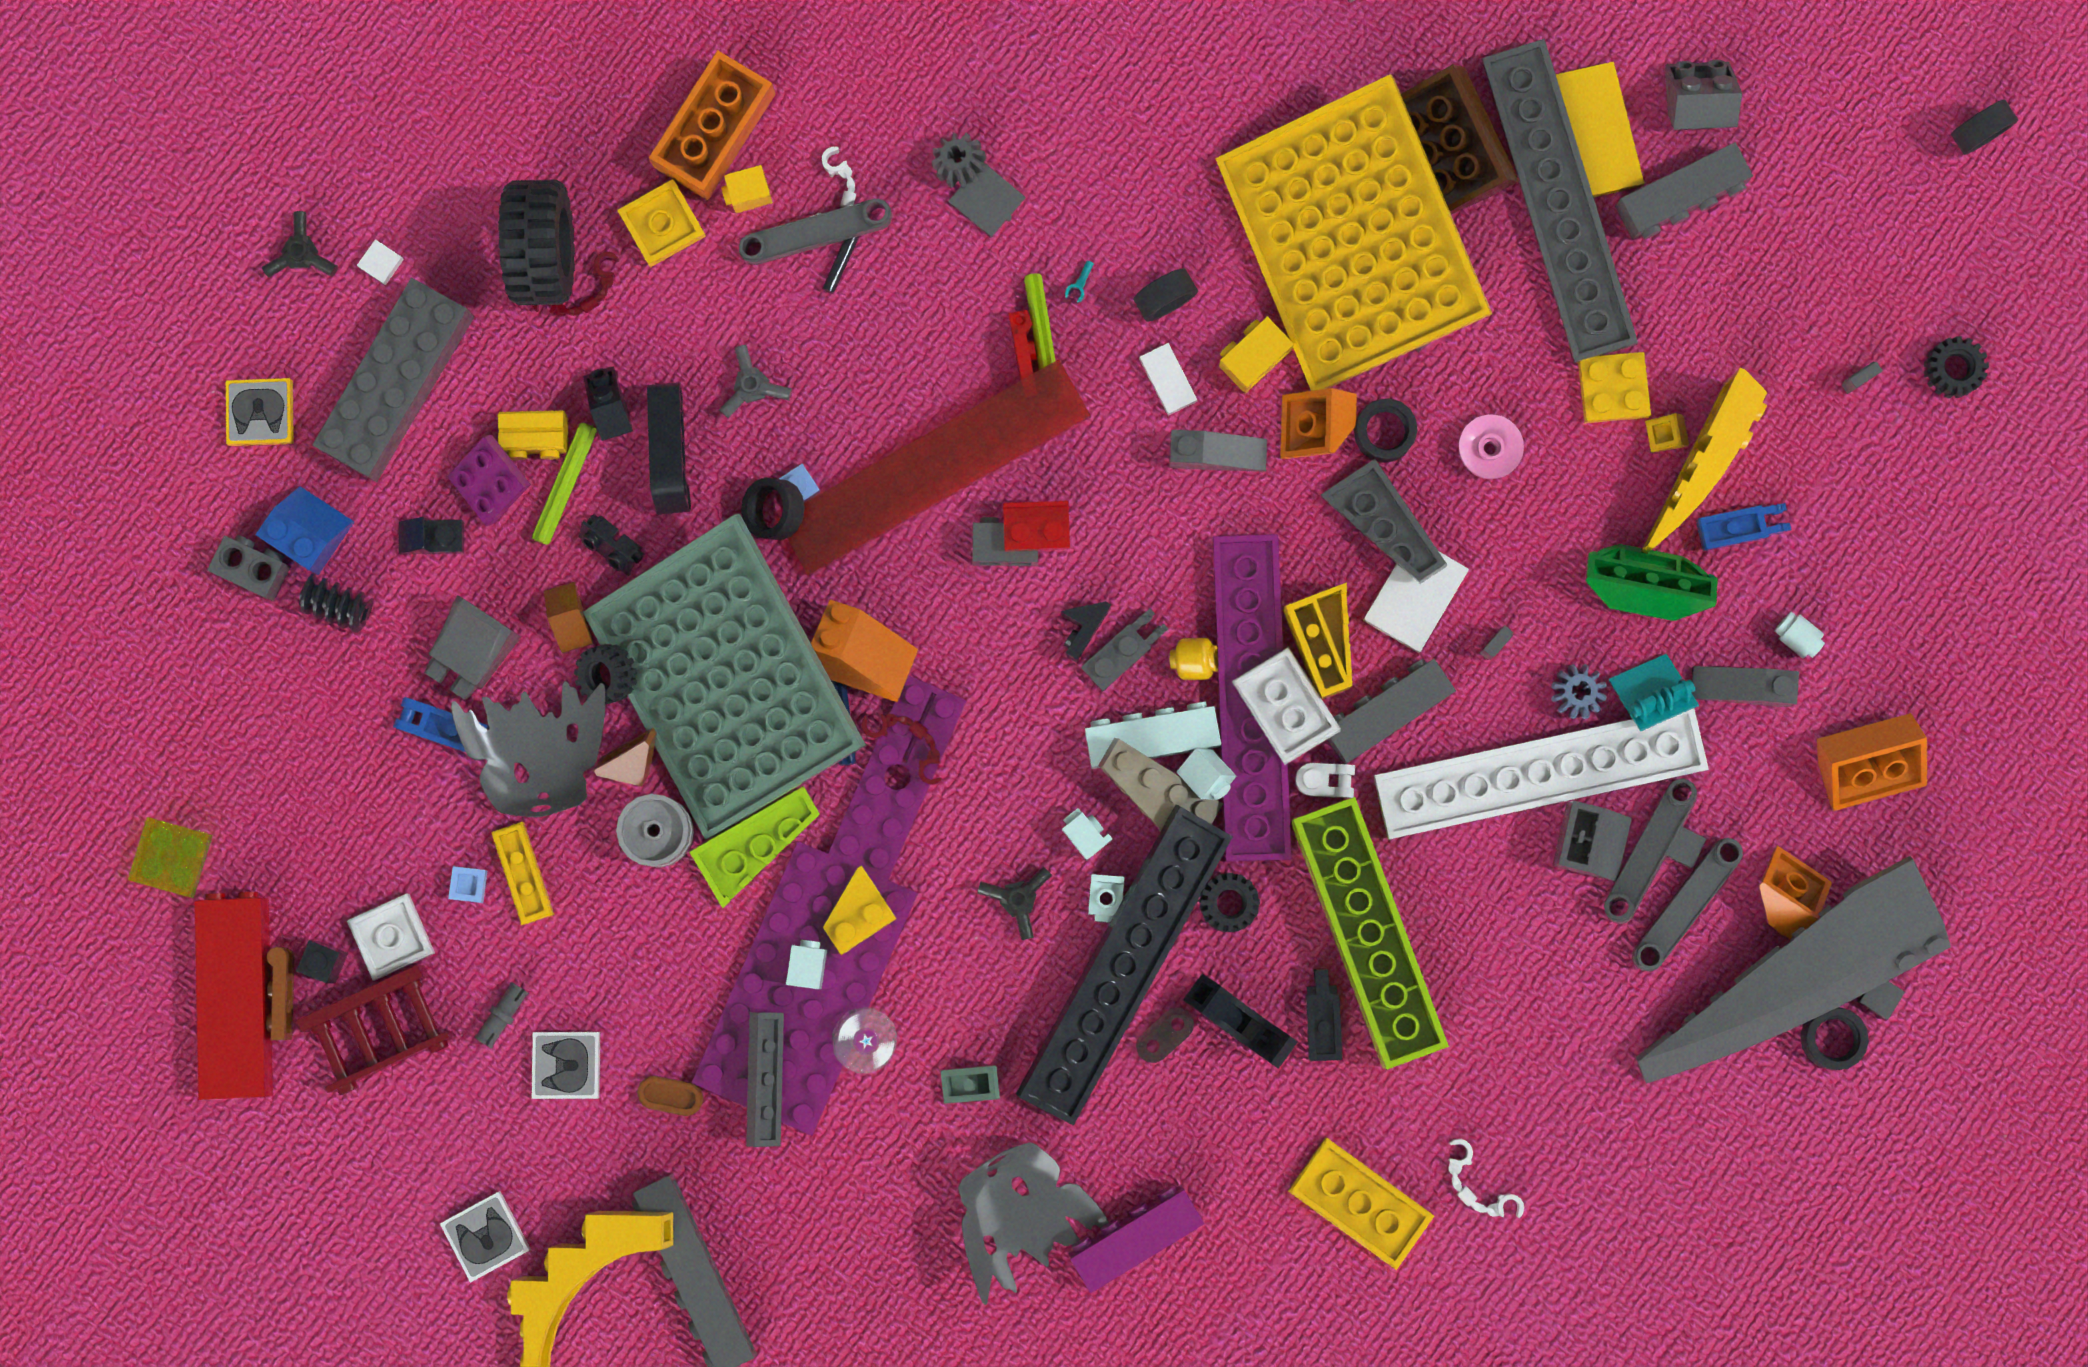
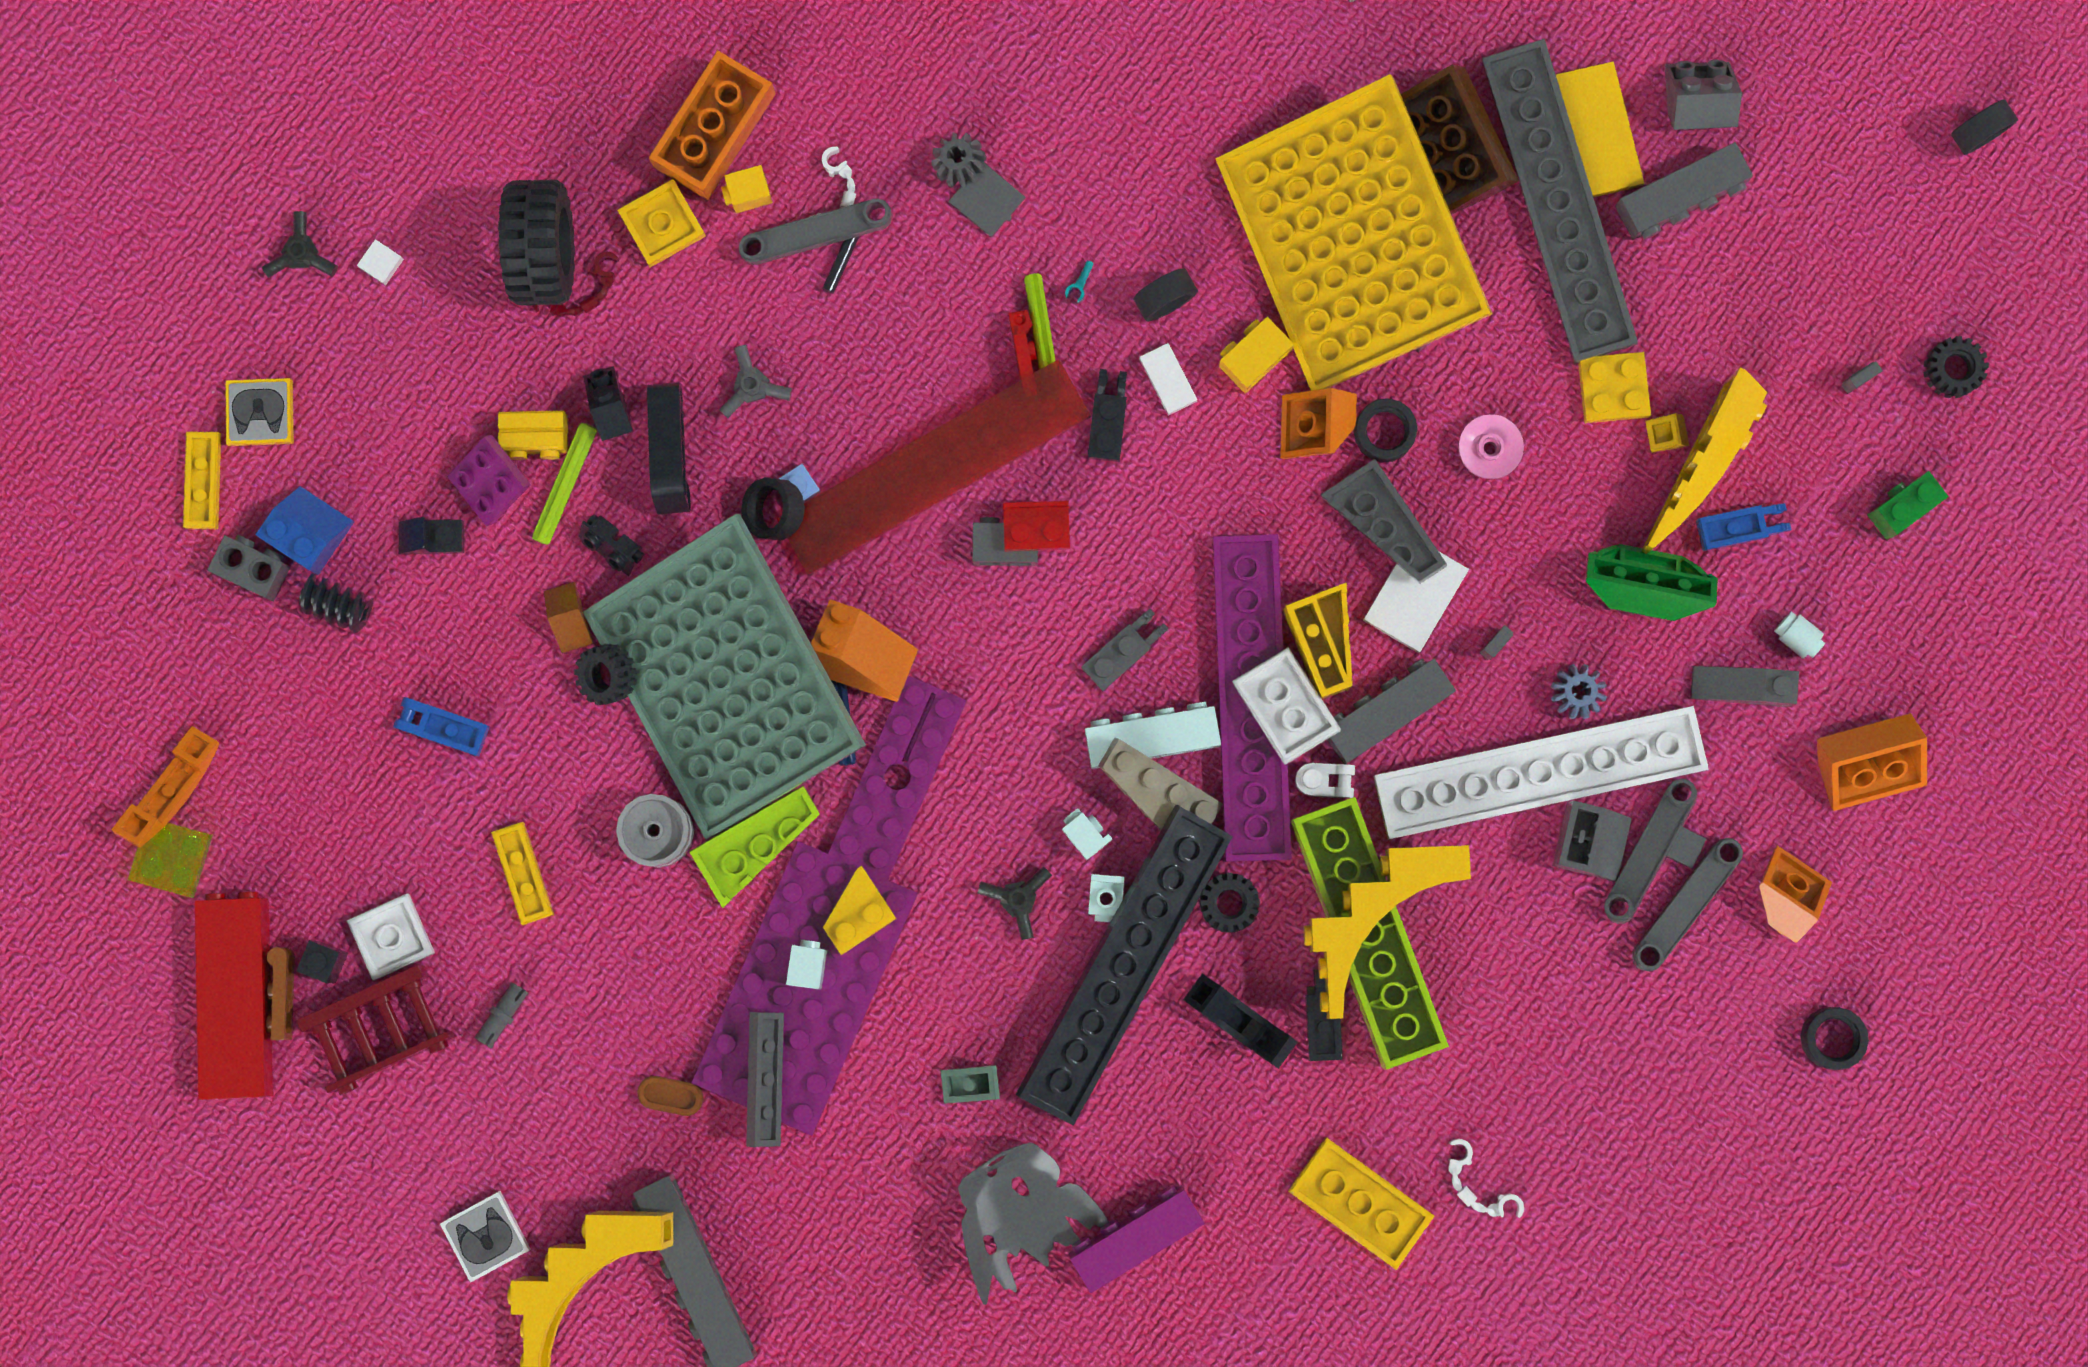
(170, 790): none -> orange slope
(202, 480): none -> yellow tile
(393, 380): dark grey brick -> none
(468, 884): light blue plate -> none
(470, 646): dark grey hips -> none
(538, 744): dark grey piece -> none
(566, 1065): tile -> none
(630, 761): slope -> none
(864, 1040): clear tile -> none
(919, 731): dark red piece -> none
(1089, 620): black slope -> none
(1107, 420): none -> black hinge
(1164, 1035): clear smoke plate -> none
(1194, 658): yellow head -> none
(1206, 774): light aqua brick -> none
(1216, 451): dark grey slope -> none
(1341, 937): none -> yellow arch
(1654, 692): teal hinge -> none
(1853, 948): dark grey wedge -> none
(1882, 999): dark grey tile -> none
(1907, 504): none -> green brick

